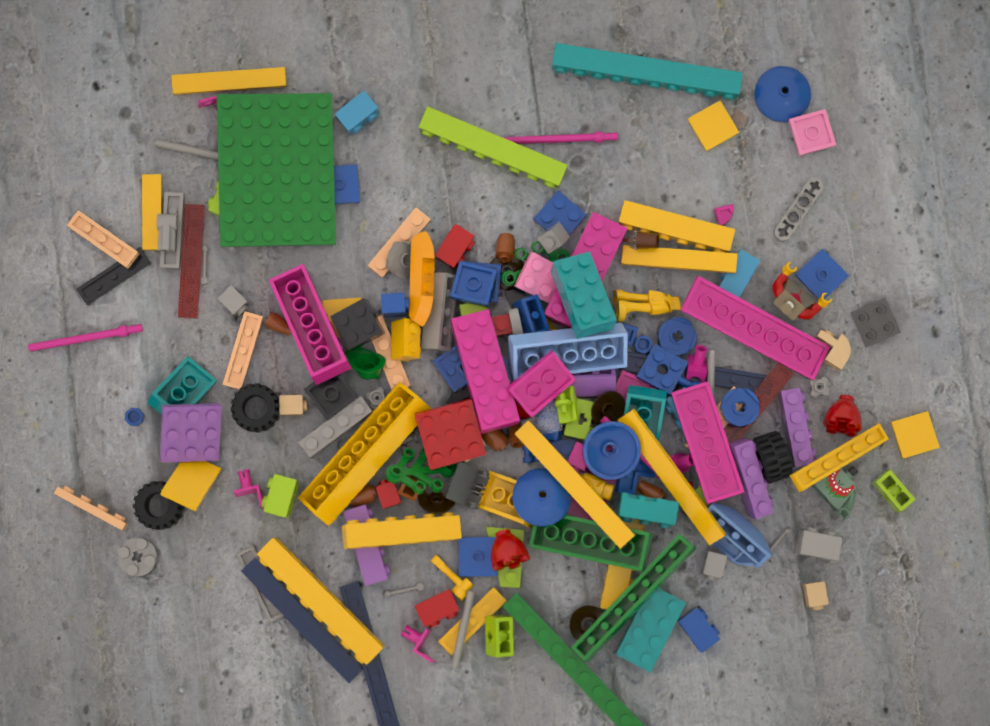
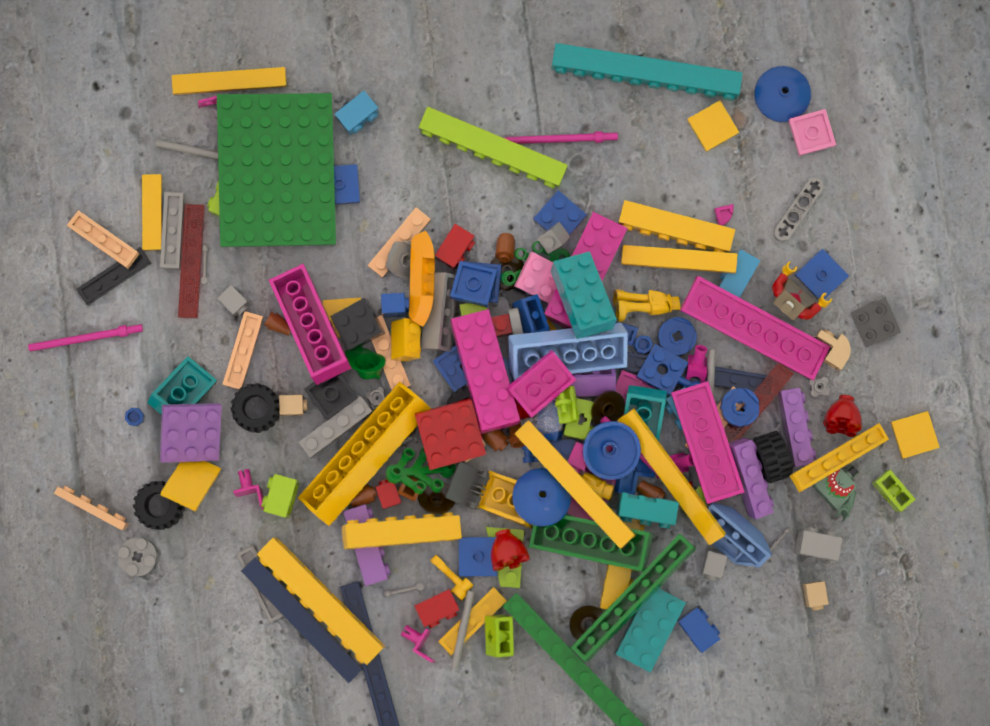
(167, 226): light grey piece -> none
(642, 240): reddish brown piece -> none

